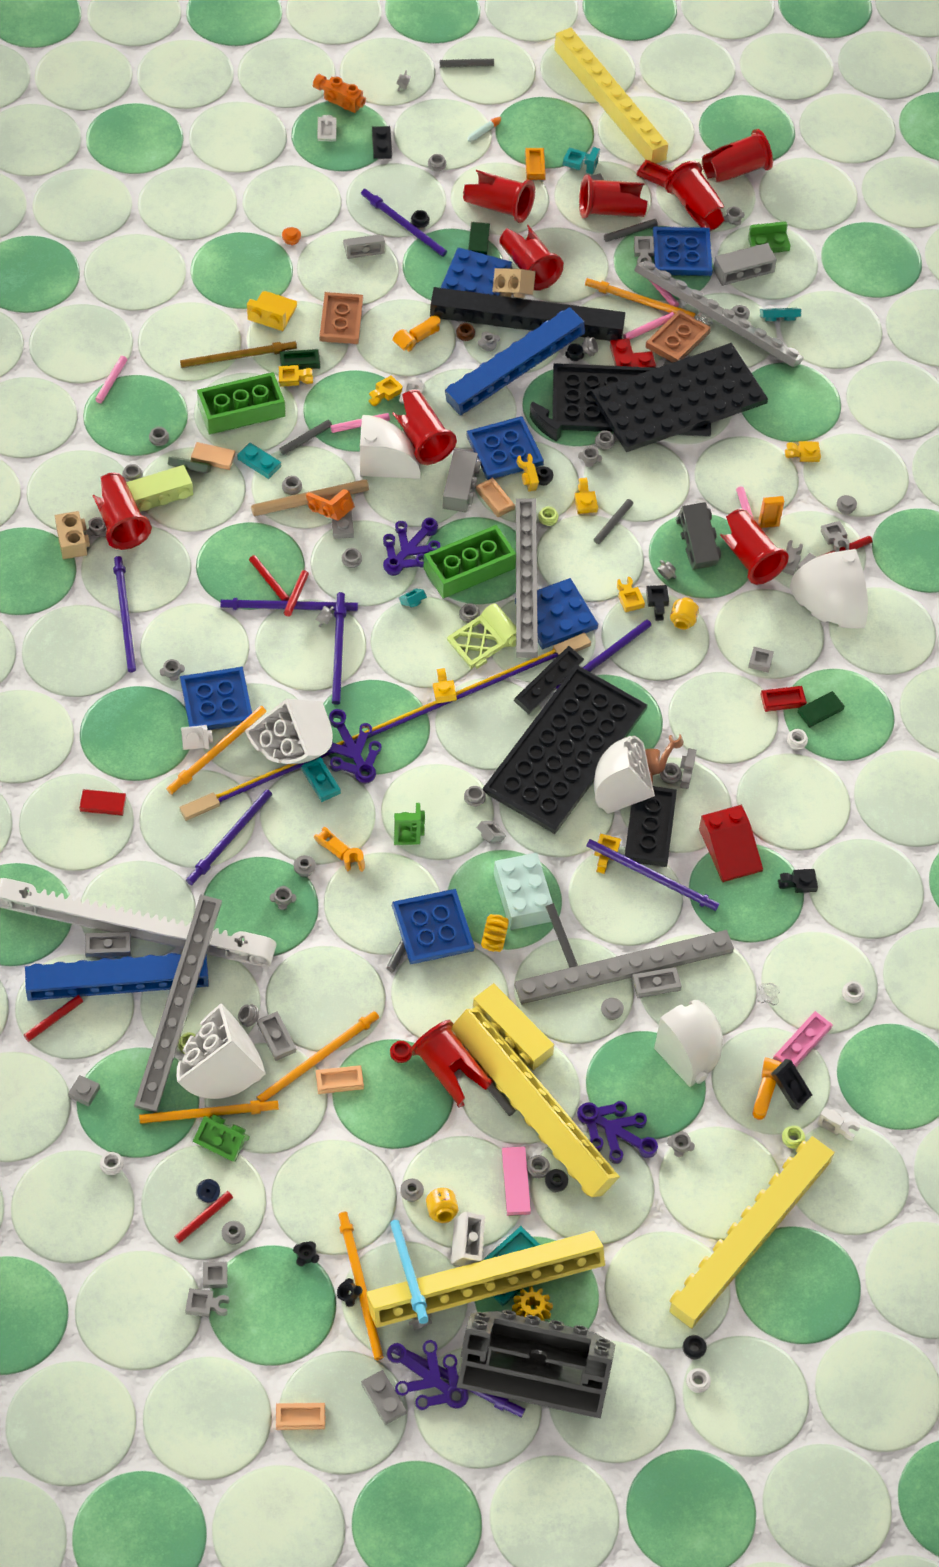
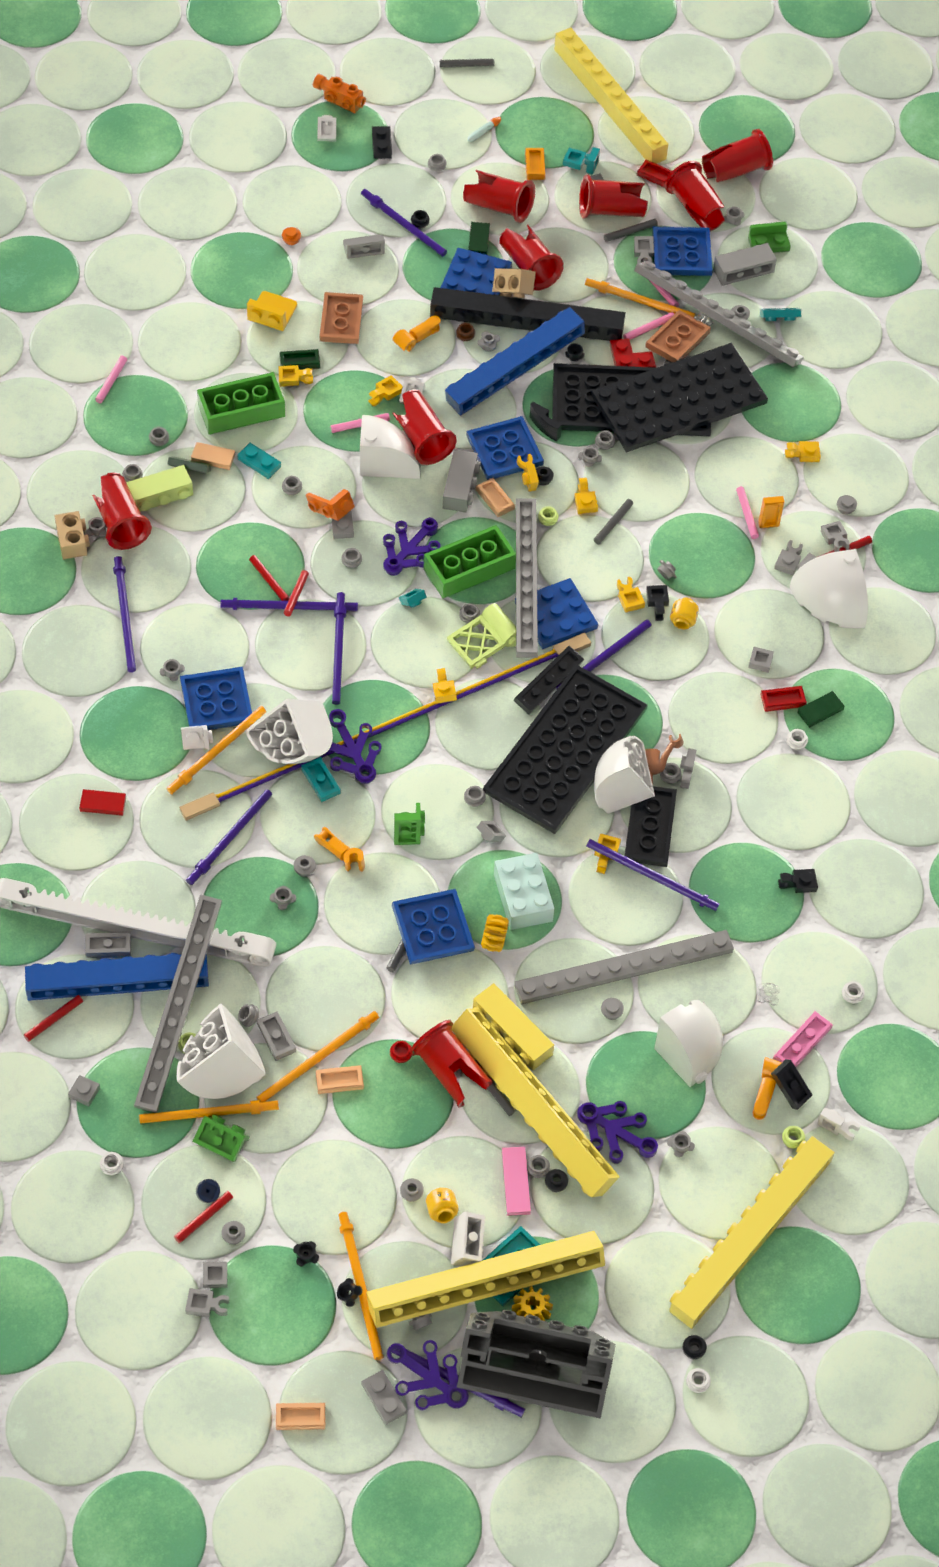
(274, 348): pearl gold bar -> none
(300, 499): tan axle -> none
(305, 437): dark grey bar -> none
(325, 615): light grey plate -> none
(403, 81): light grey plate -> none
(418, 1301): medium azure bar -> none
(563, 940): dark grey bar -> none
(590, 346): light grey plate -> none
(656, 982): light grey plate -> none
(699, 535): dark grey wedge -> none
(731, 843): red slope -> none
(754, 548): red piece -> none

